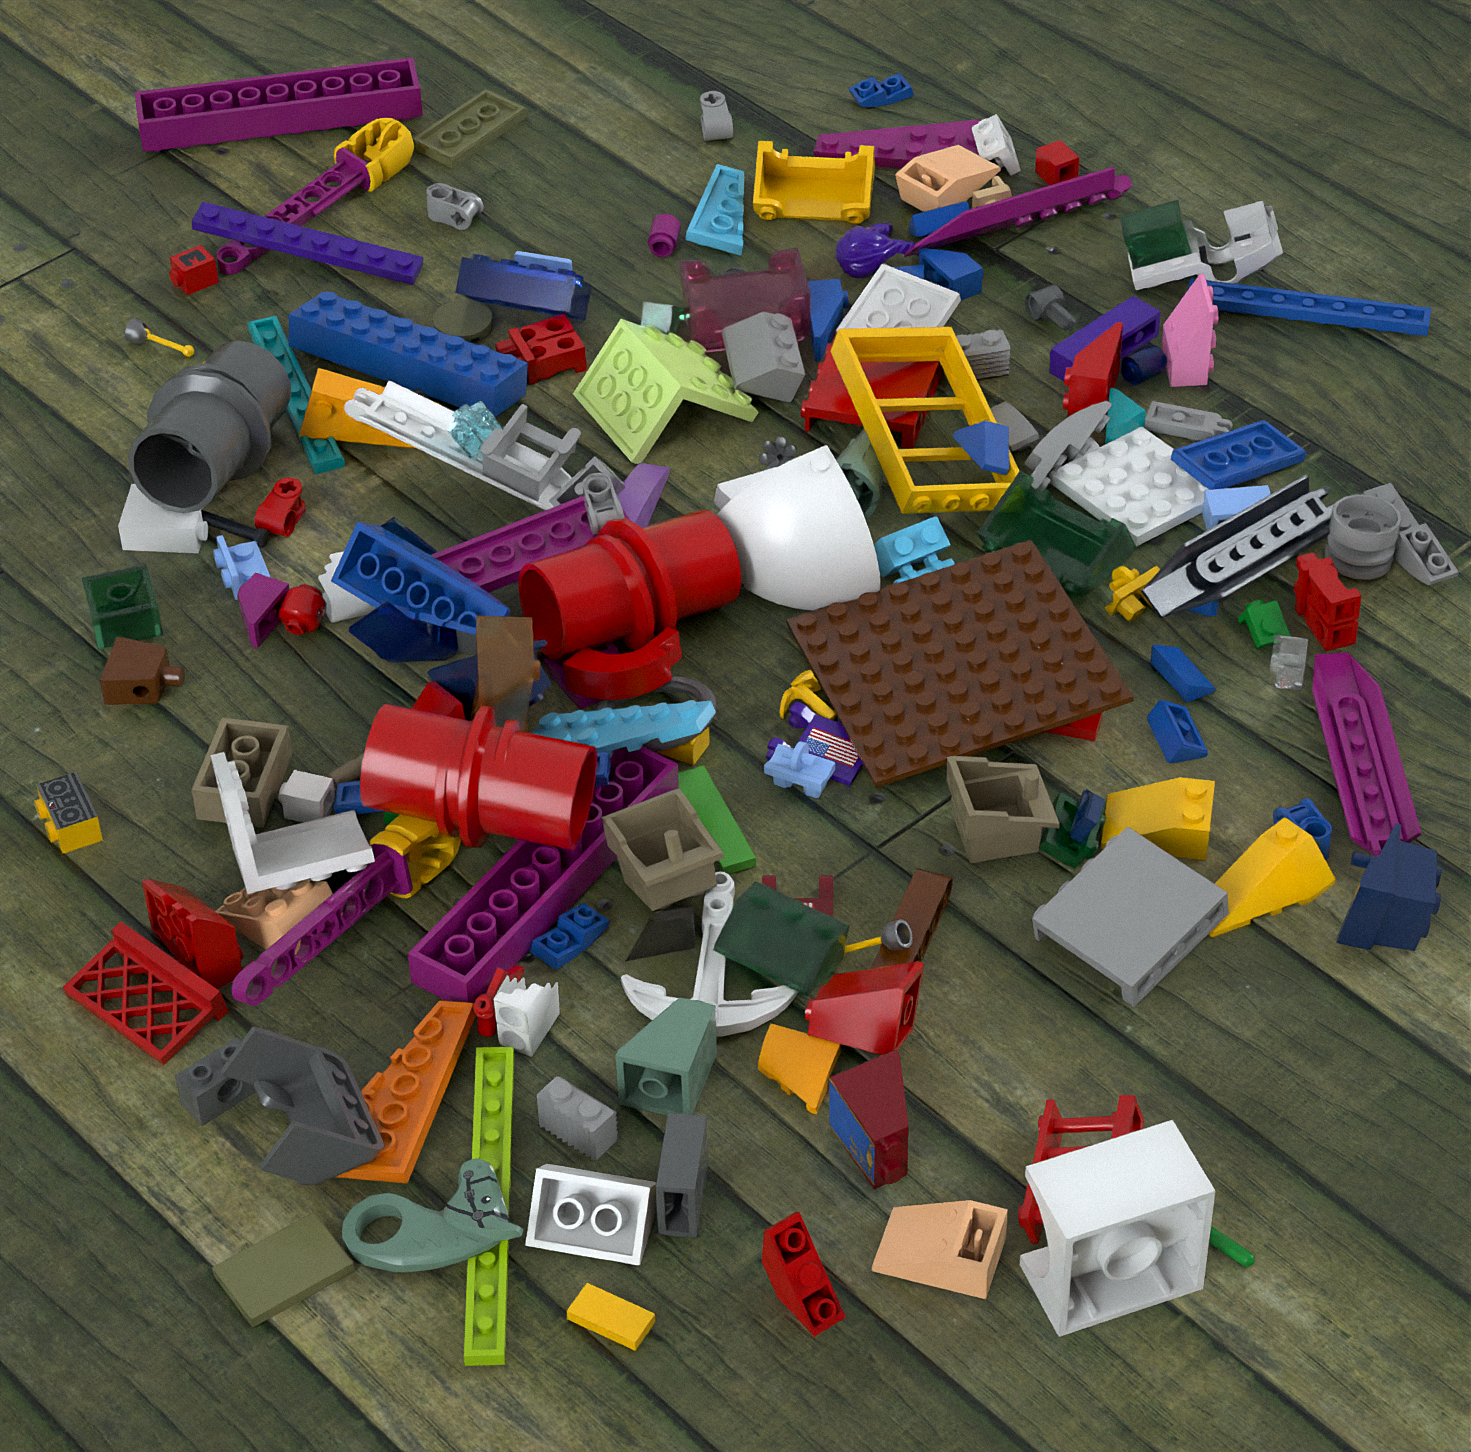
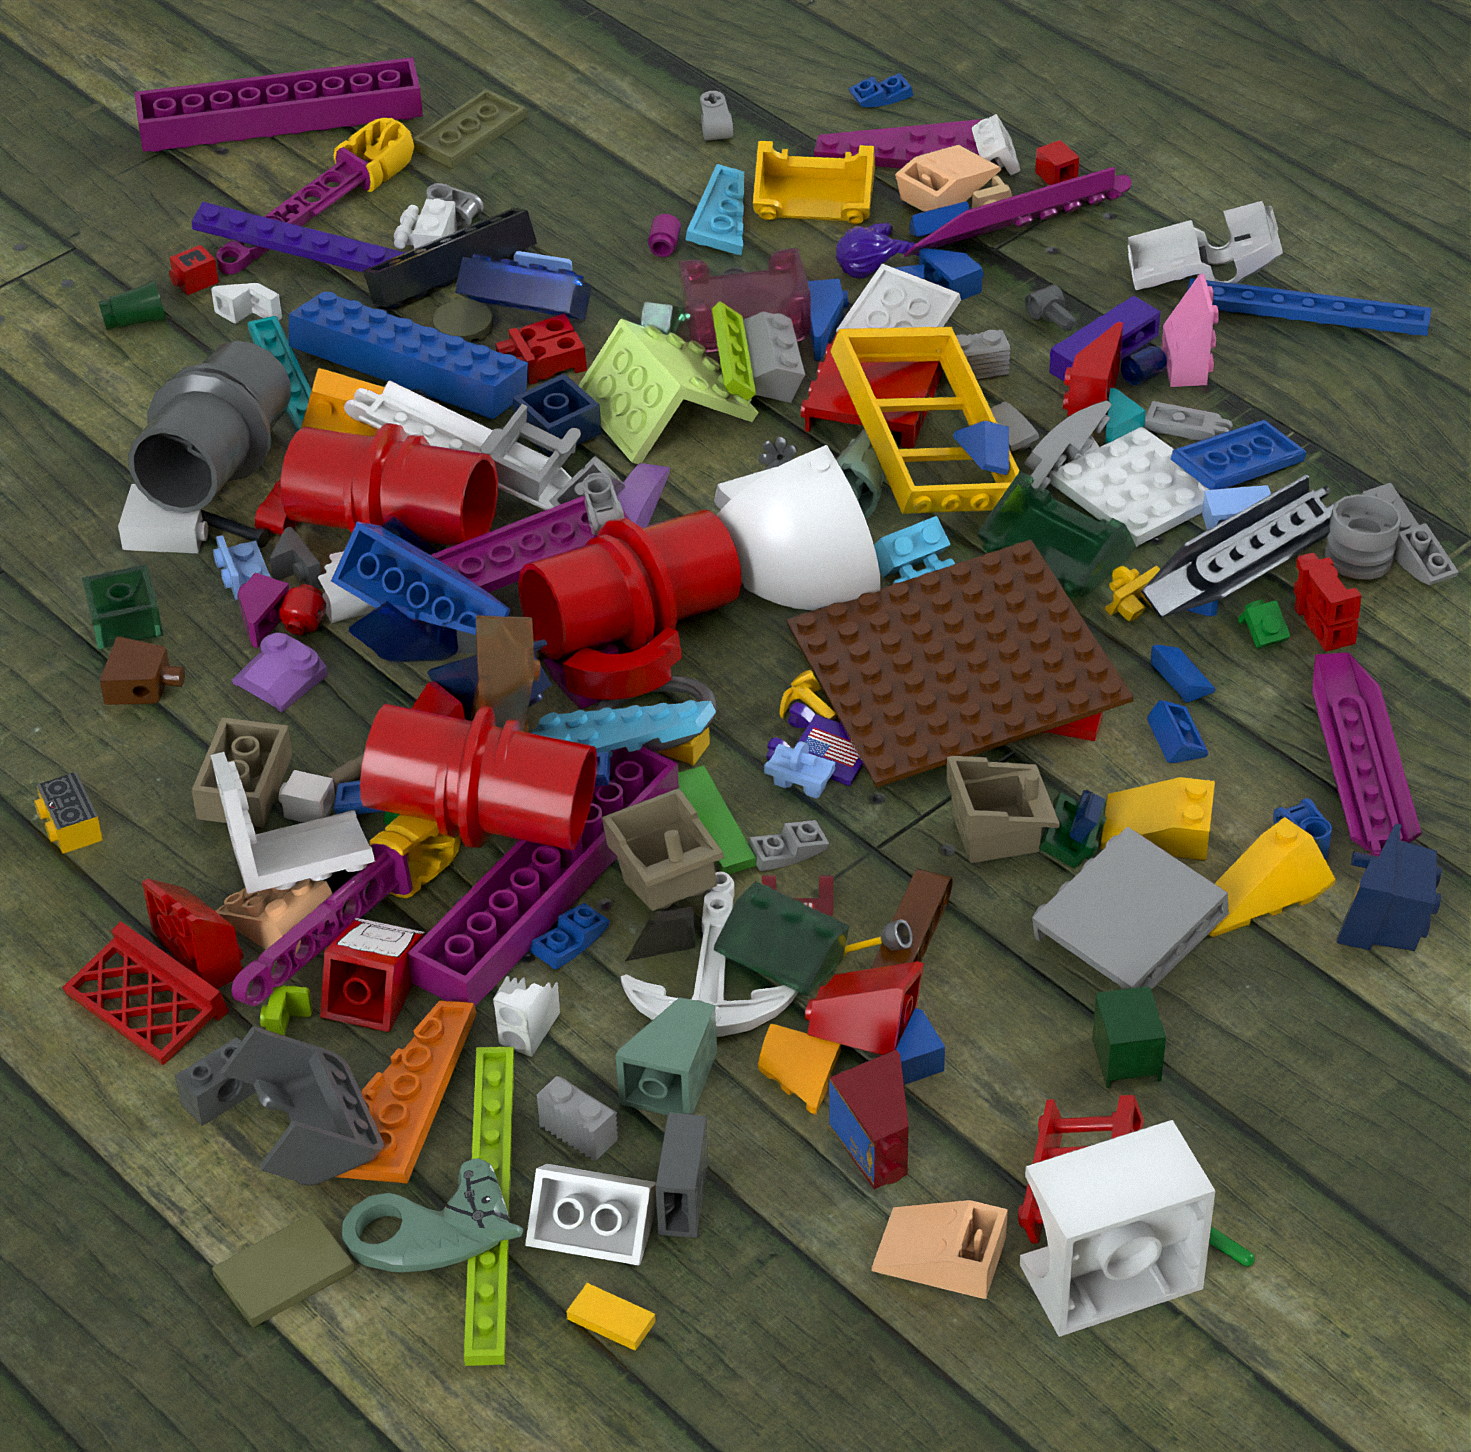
(133, 307): none -> dark green plant
(139, 332): hinge -> none
(240, 300): none -> white slope
(281, 671): none -> medium lavender slope
(282, 1004): none -> lime bracket
(294, 557): none -> dark grey slope
(367, 974): none -> red slope
(369, 479): none -> red piece
(434, 222): none -> white brick
(441, 259): none -> black brick
(472, 427): clear light blue brick -> none
(484, 1003): red arm -> none
(559, 407): none -> dark blue brick
(733, 351): none -> lime plate
(793, 845): none -> light grey slope
(800, 1275): red slope -> none
(920, 1049): none -> blue slope
(1128, 1034): none -> dark green piece
(1156, 234): clear green slope -> none
(1289, 661): clear brick -> none

